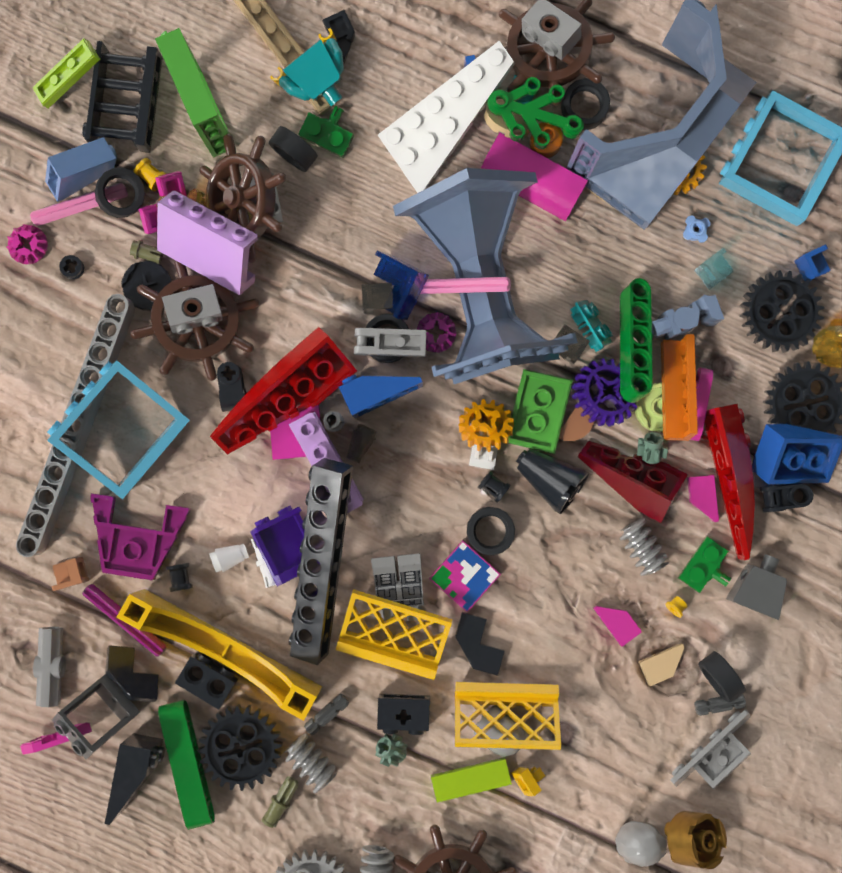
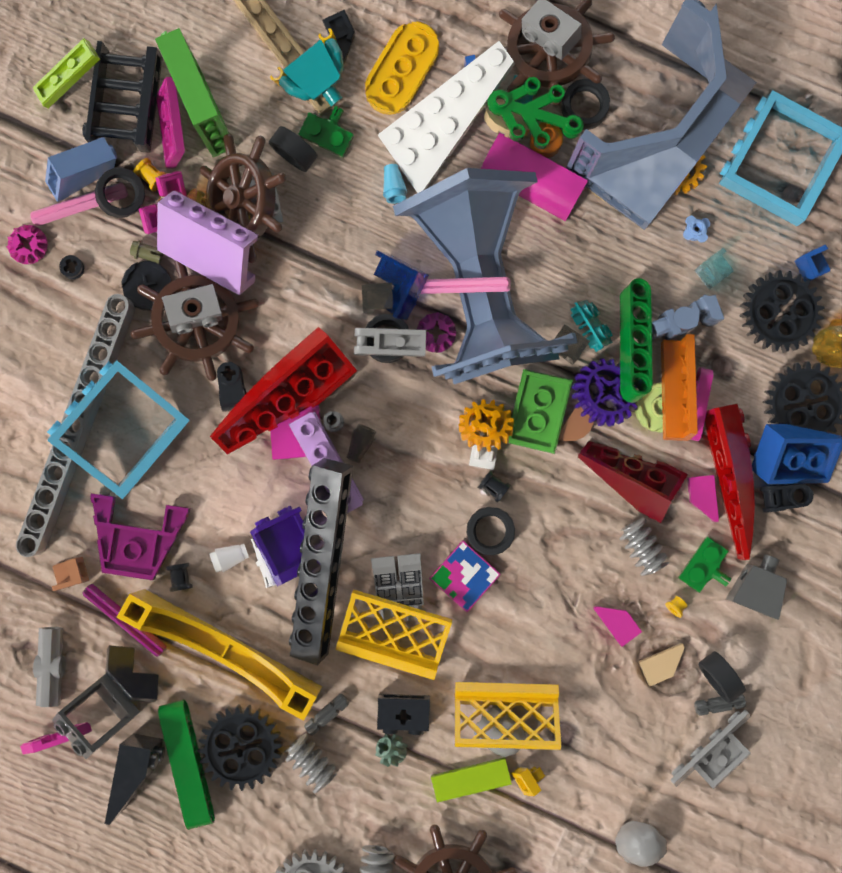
(170, 123): none -> dark pink tile
(204, 687): black brick -> none
(280, 802): olive axle -> none
(372, 392): blue slope -> none
(394, 187): none -> medium azure cone
(402, 68): none -> yellow tile
(469, 637): black tile -> none
(552, 478): black cone -> none
(652, 448): sand green gear -> none
(696, 839): pearl gold brick -> none

